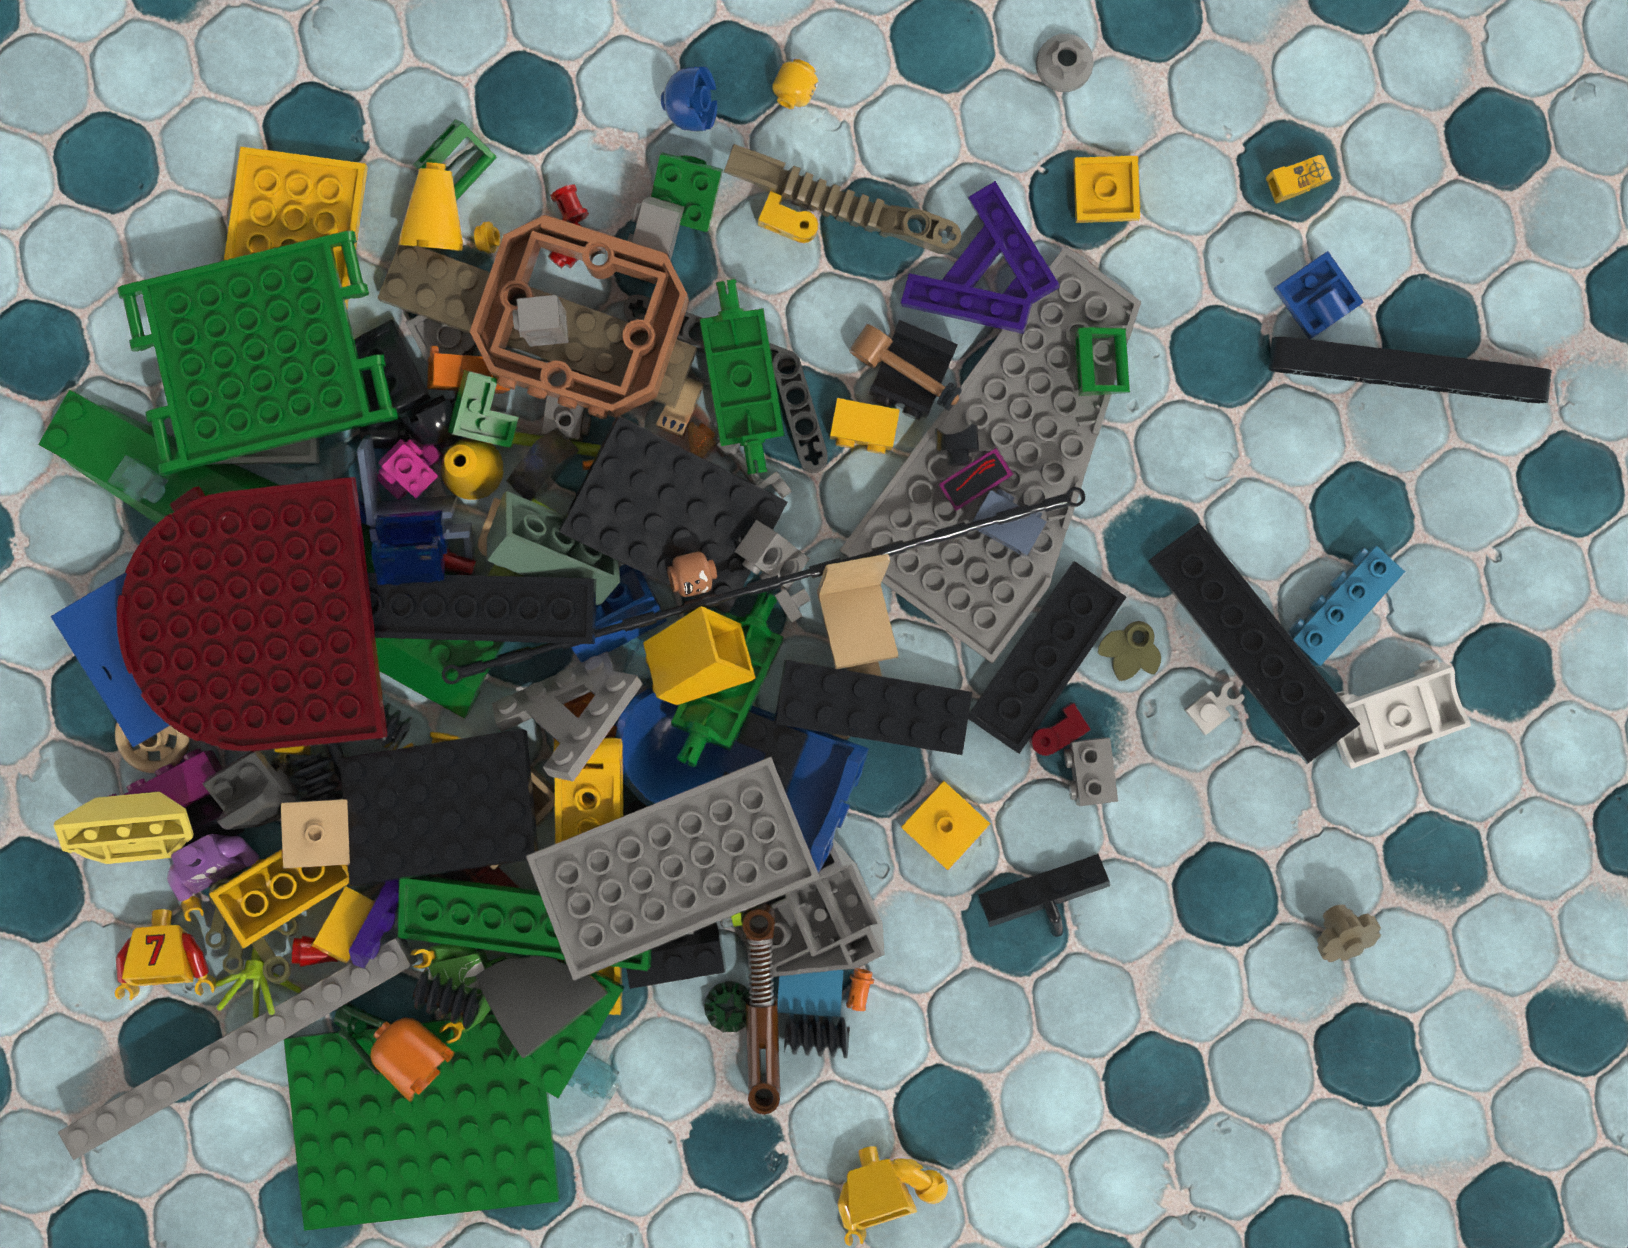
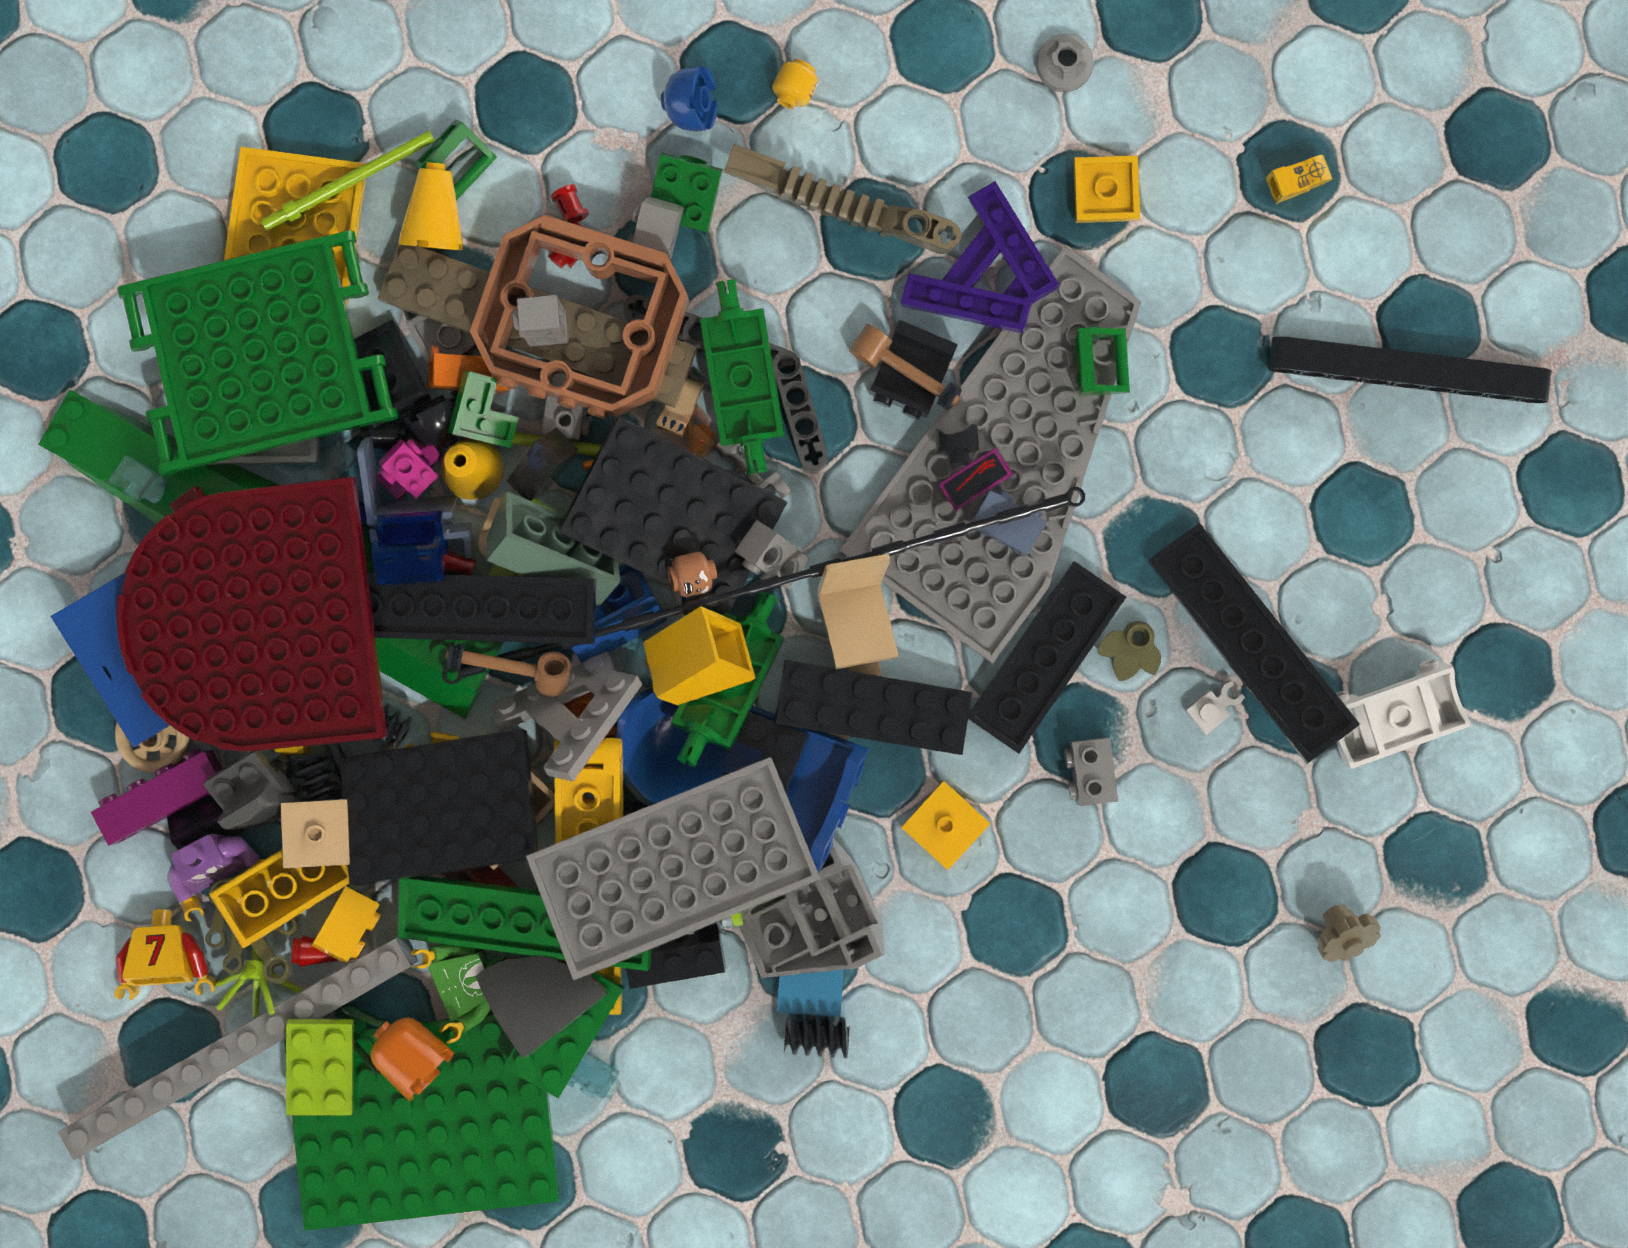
(125, 828): light yellow wedge -> none
(292, 210): none -> lime bar
(319, 1066): none -> lime plate
(377, 922): dark purple plate -> none
(447, 999): black piece -> none
(487, 237): yellow plate -> none
(548, 663): none -> medium nougat piece
(721, 994): dark green gear -> none
(762, 1012): reddish brown piece -> none
(787, 222): yellow leg -> none
(791, 604): light grey tile -> none
(859, 989): orange pin -> none
(864, 425): yellow brick -> none
(879, 1192): yellow torso -> none
(1045, 892): black plate -> none
(1061, 733): dark red leg -> none
(1318, 295): blue plate -> none
(1345, 604): dark azure brick -> none

